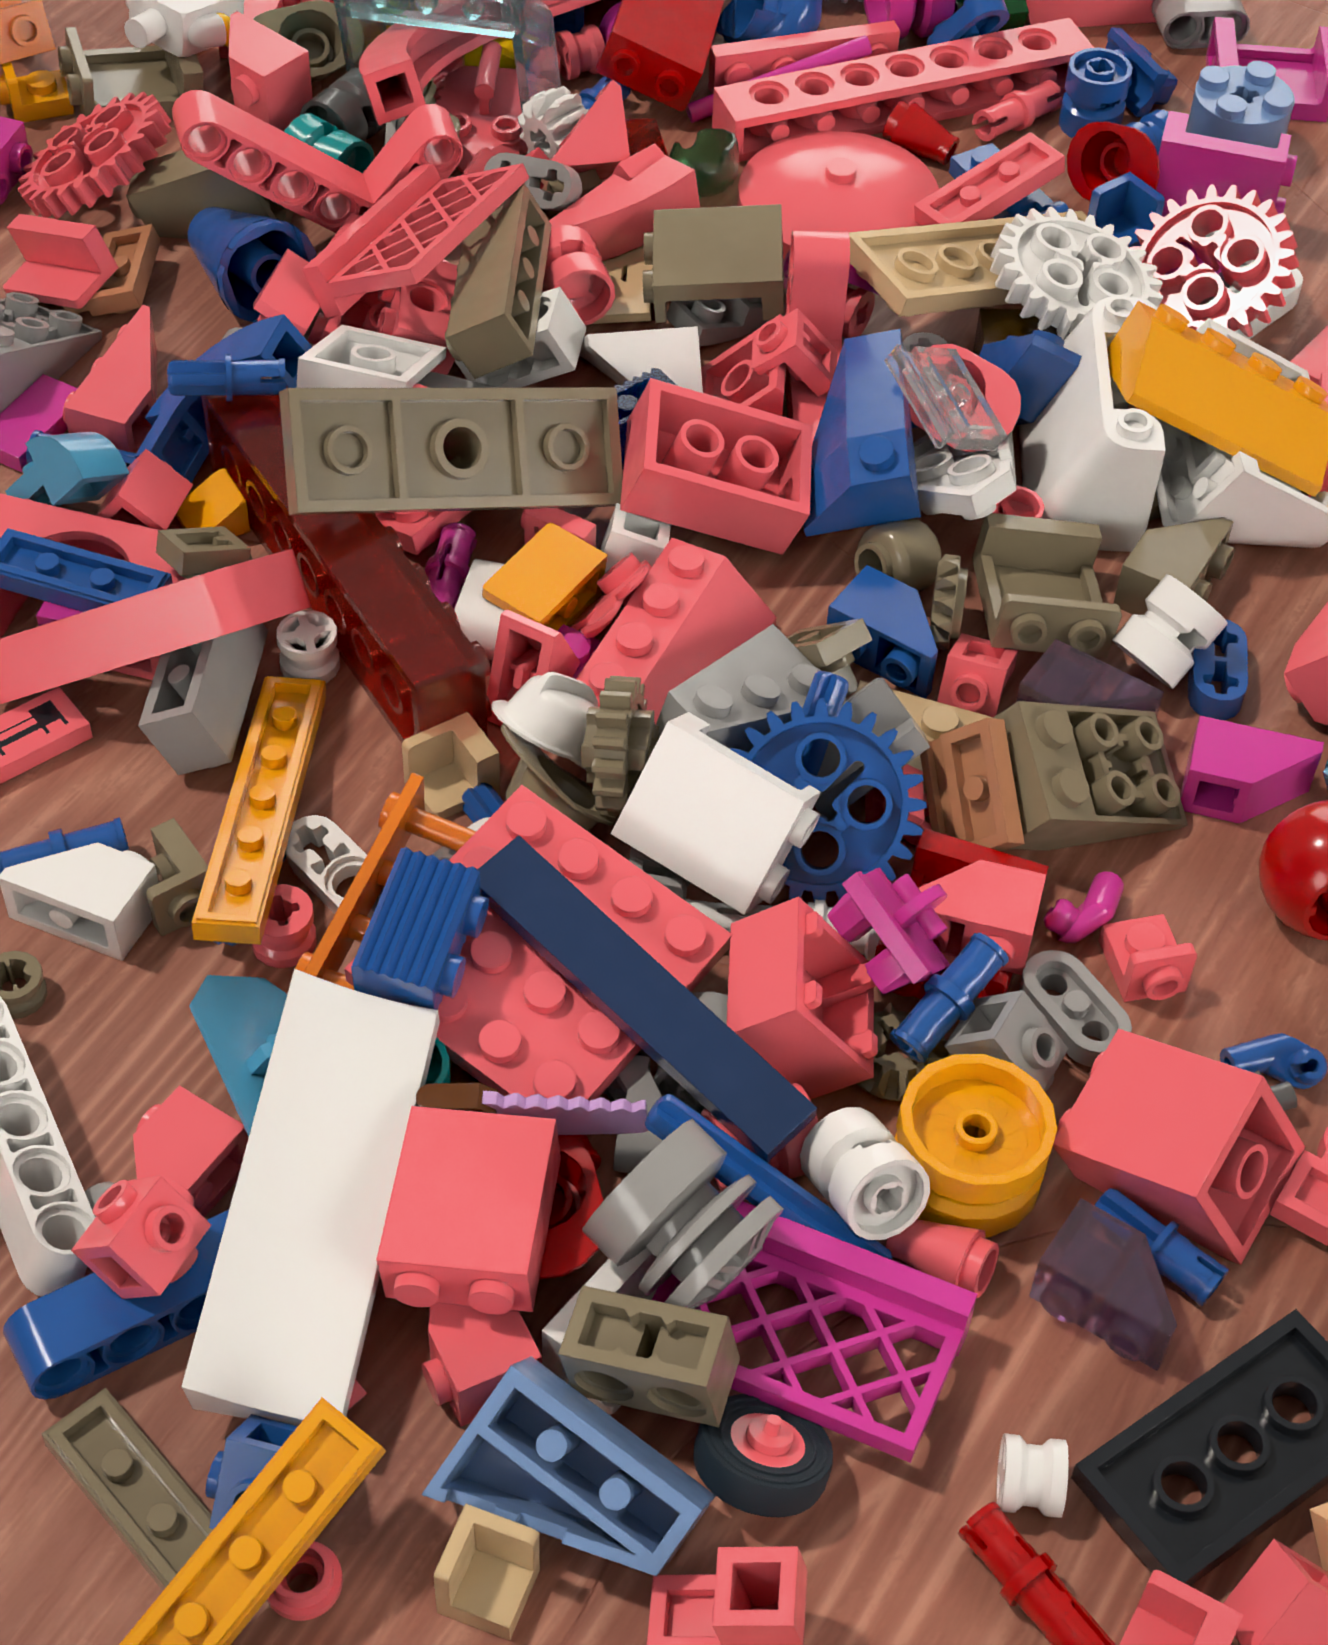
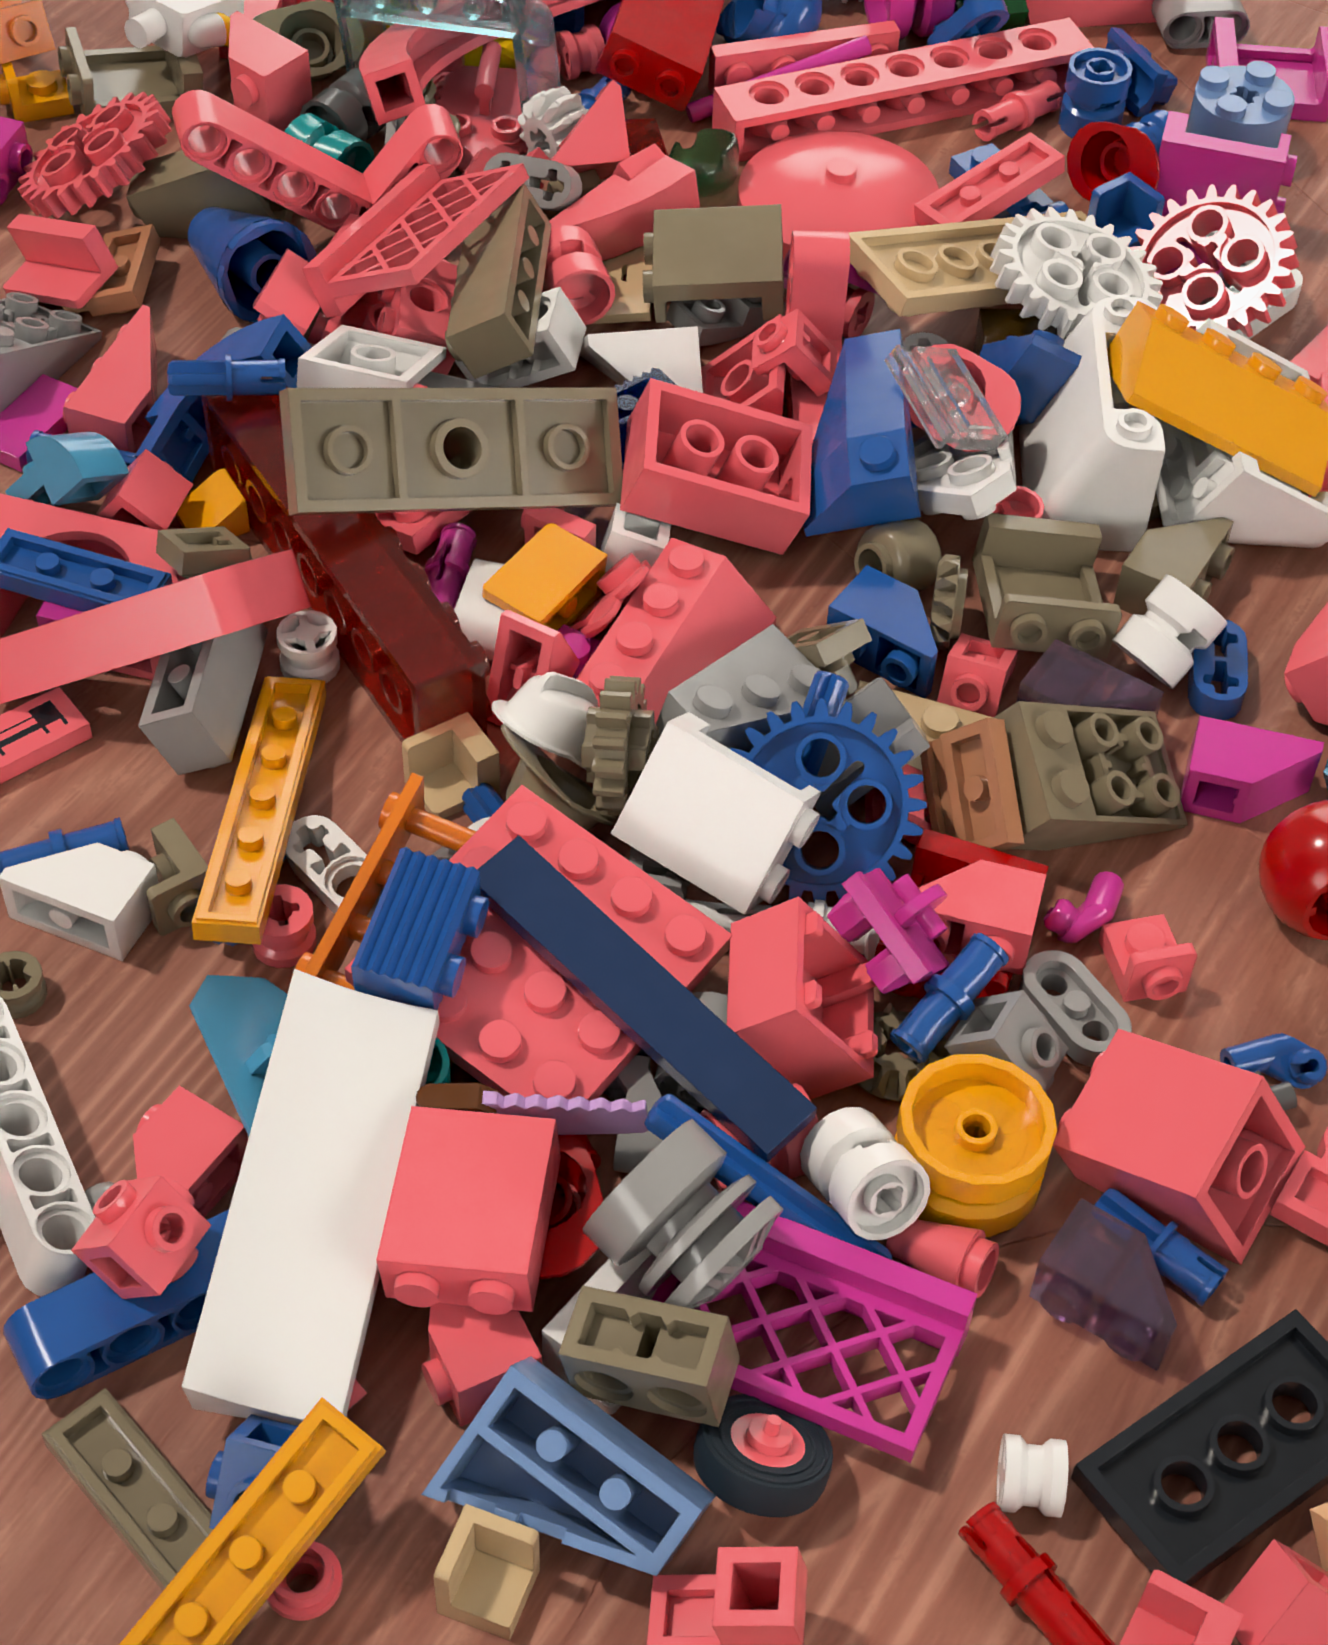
(919, 133): red cone -> none

